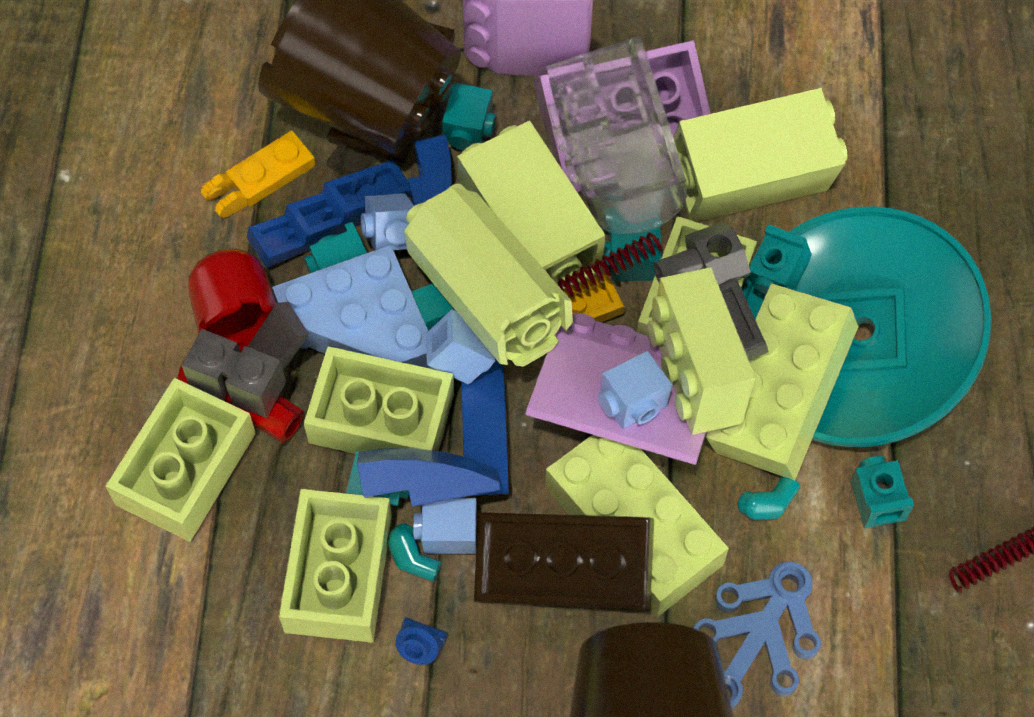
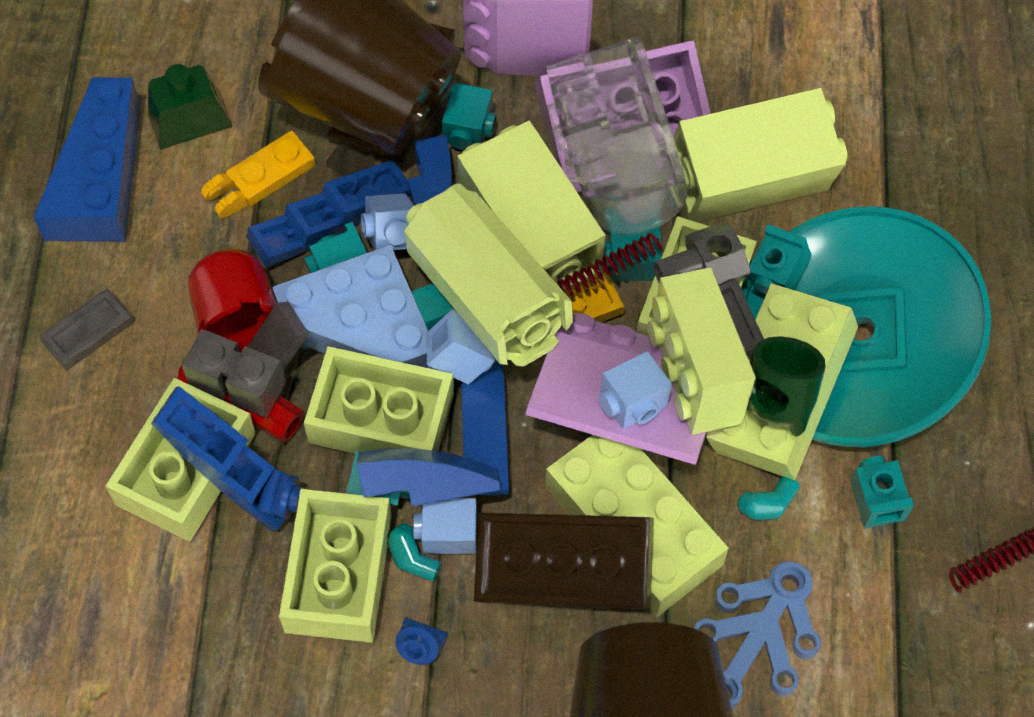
(86, 329): none -> flat silver tile
(94, 170): none -> blue wedge
(185, 106): none -> dark green torso
(216, 452): none -> blue slope
(280, 495): none -> blue plate
(785, 381): none -> dark green piece

